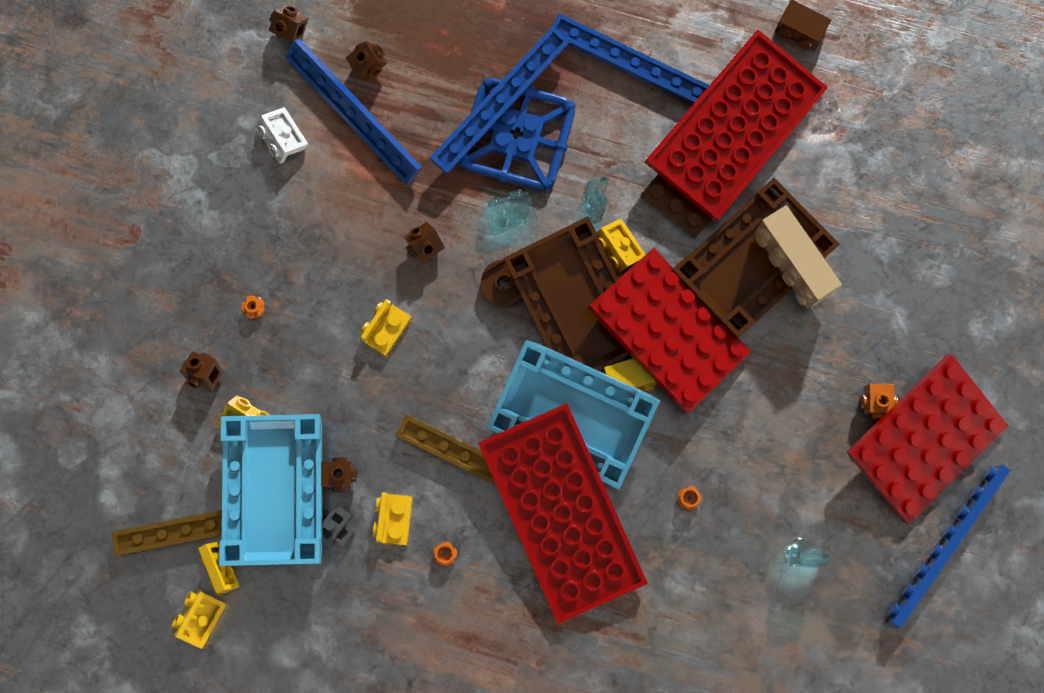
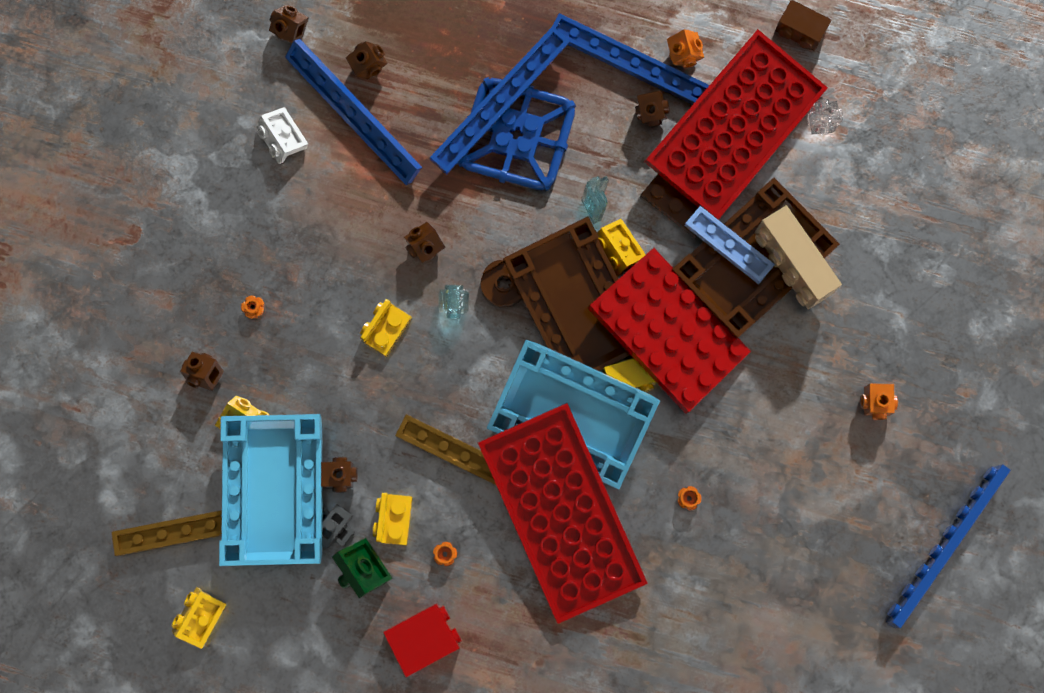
(221, 577): yellow bracket -> none
(361, 568): none -> dark green tile
(423, 639): none -> red brick
(453, 301): none -> clear light blue head
(510, 211): clear light blue bracket -> none
(645, 103): none -> reddish brown brick
(685, 48): none -> orange brick
(729, 245): none -> light blue plate
(800, 558): clear light blue bracket -> none
(927, 439): red plate -> none

